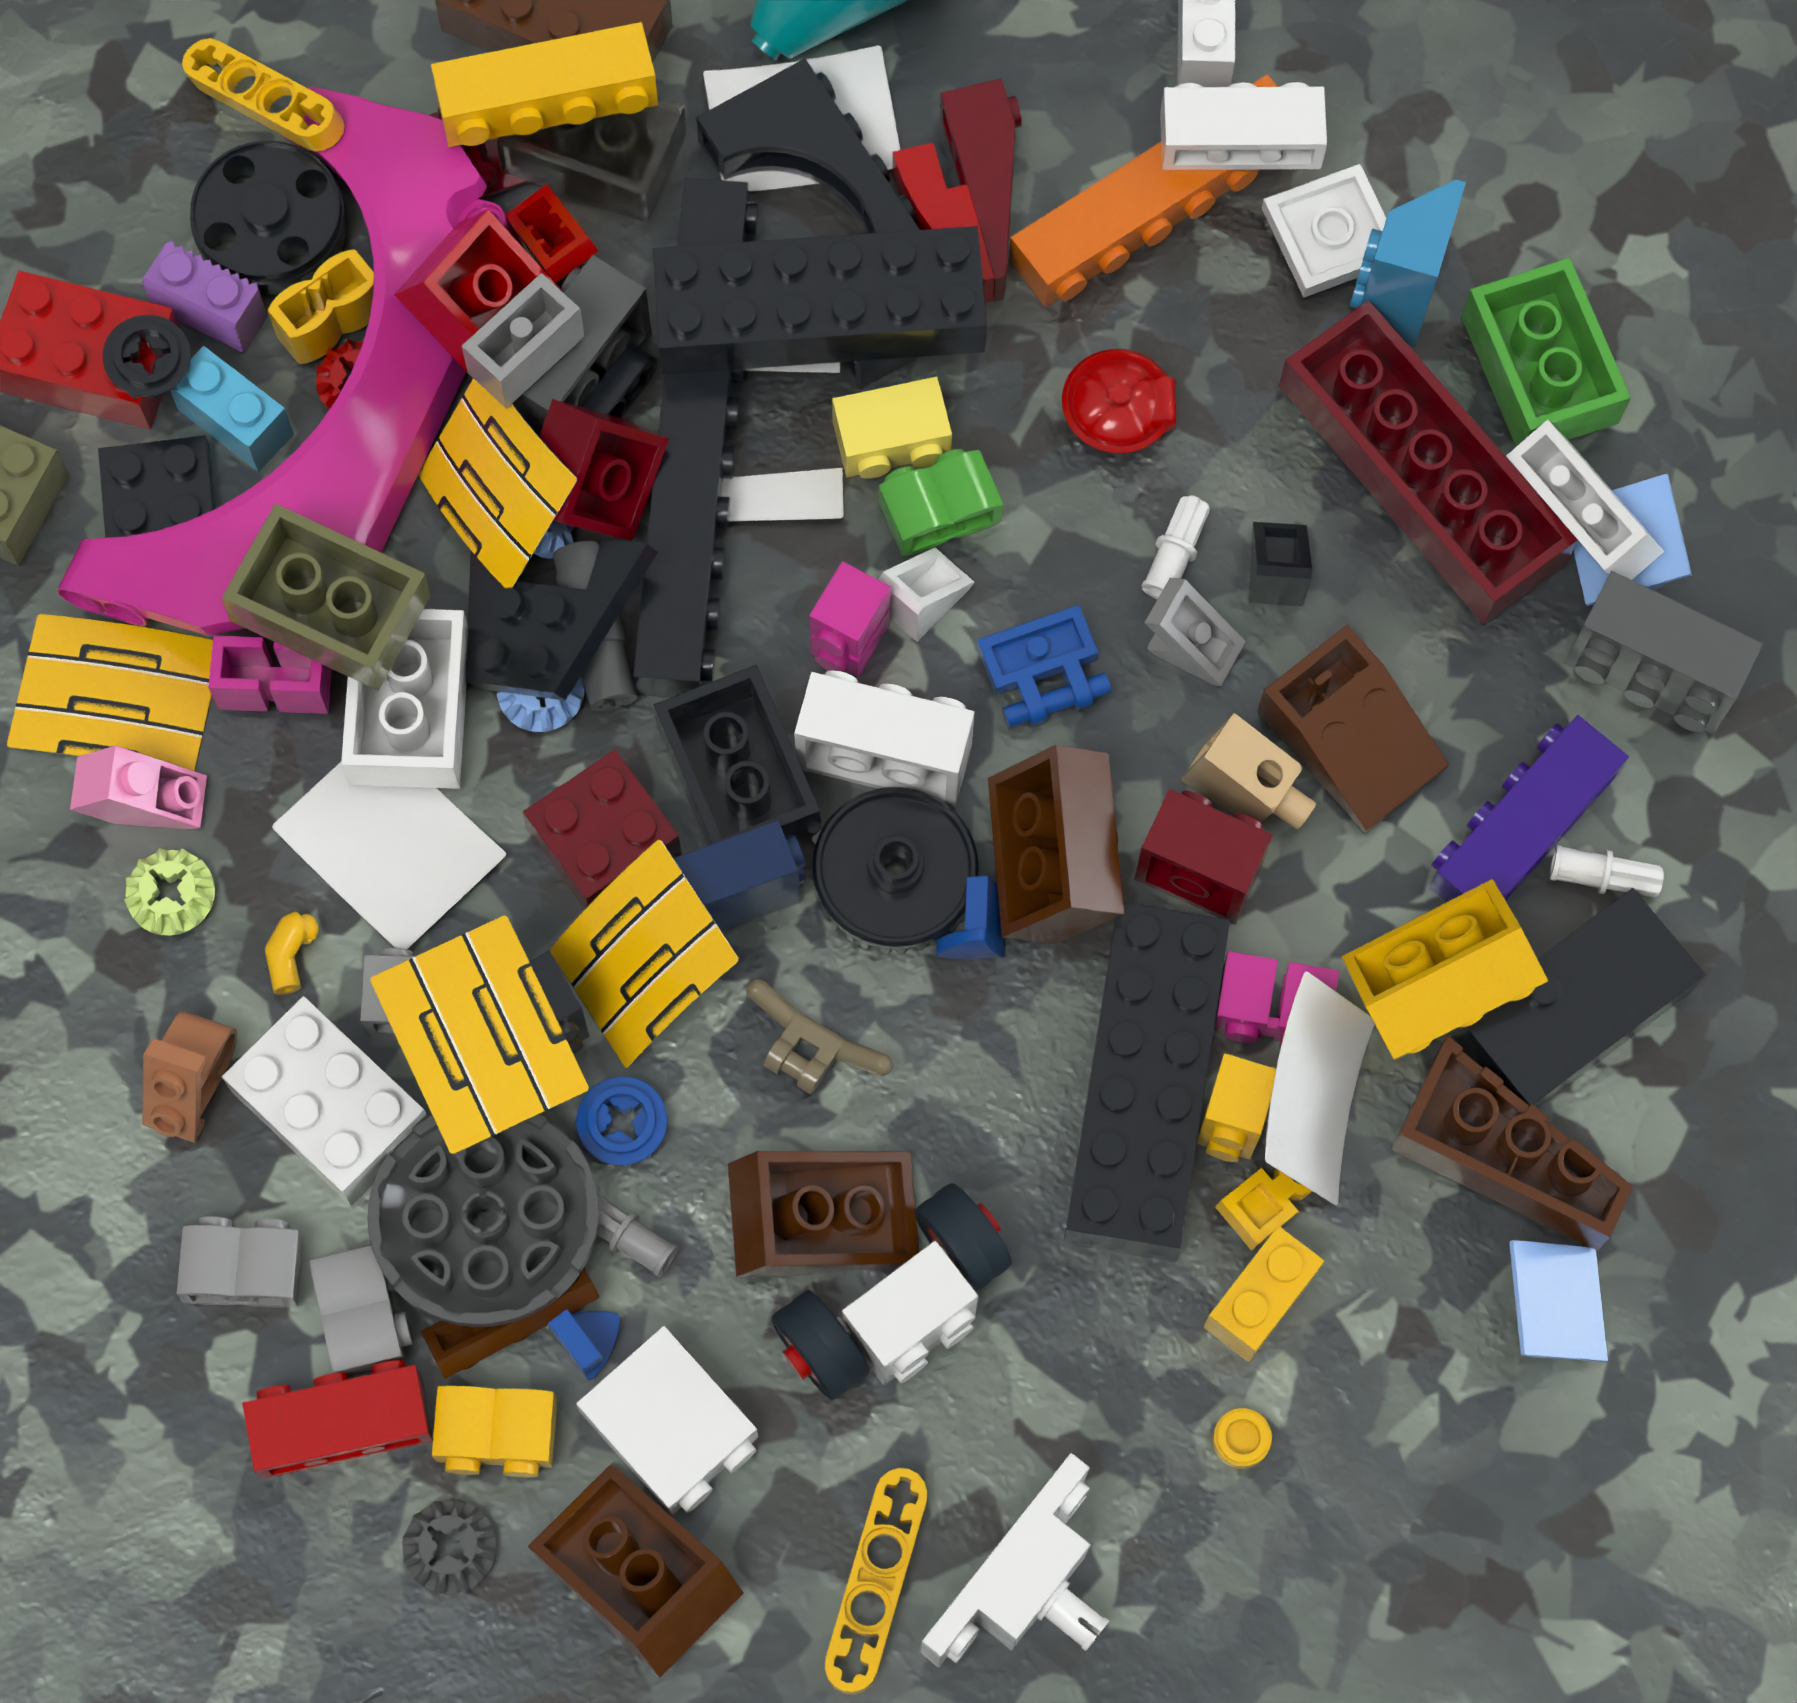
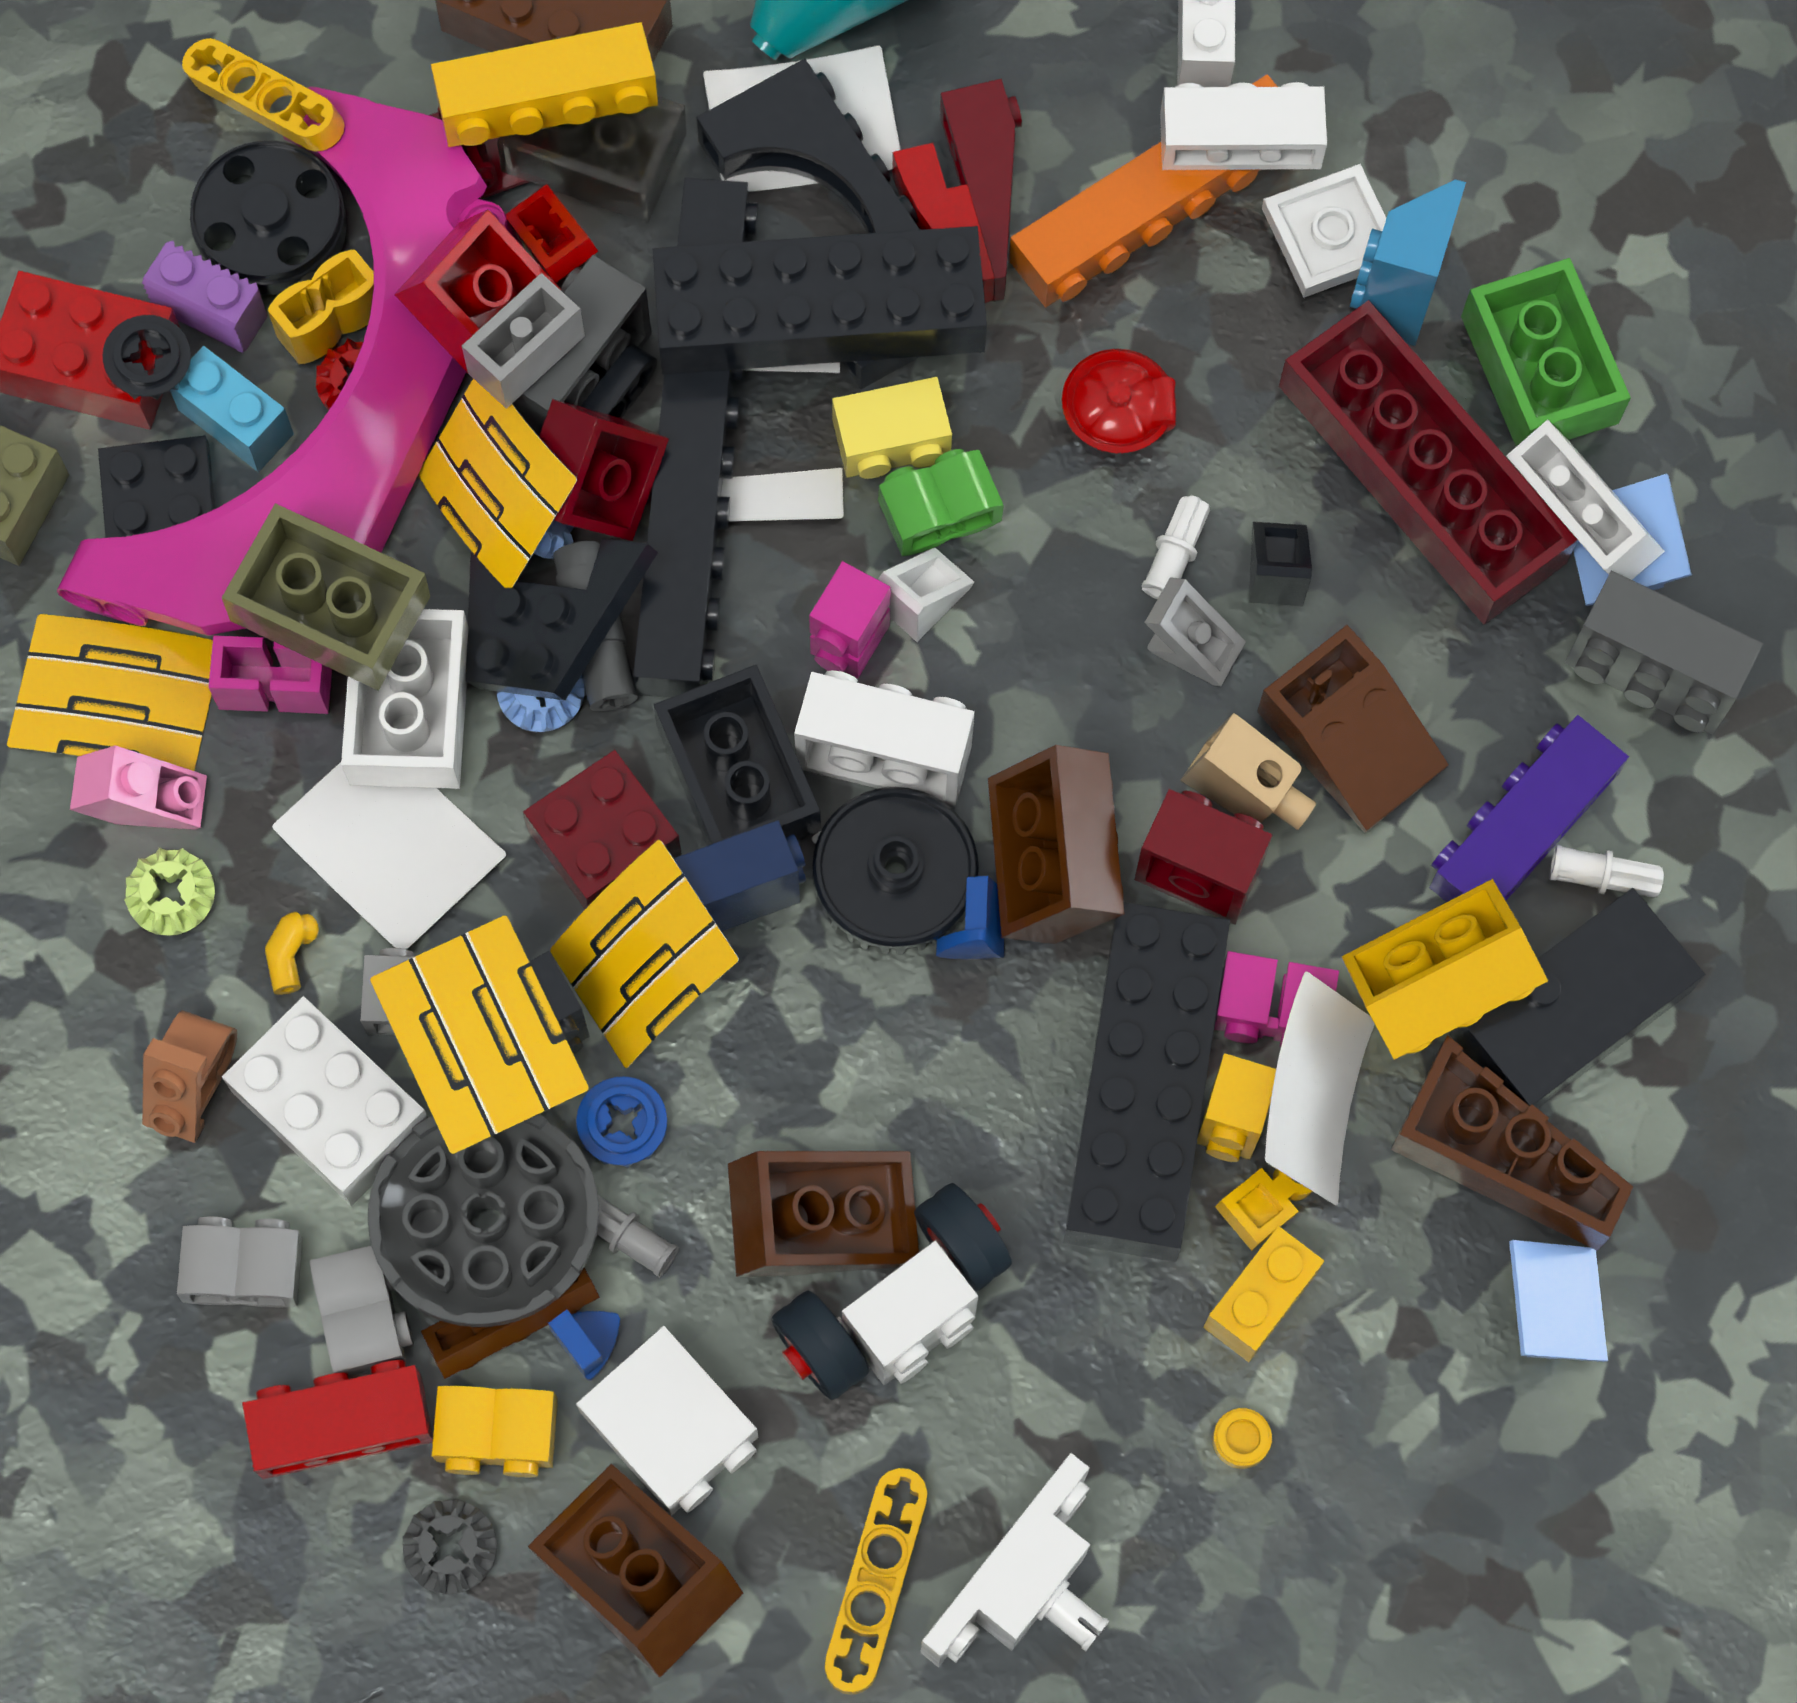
(801, 1027): dark tan piece -> none
(1039, 651): blue plate -> none

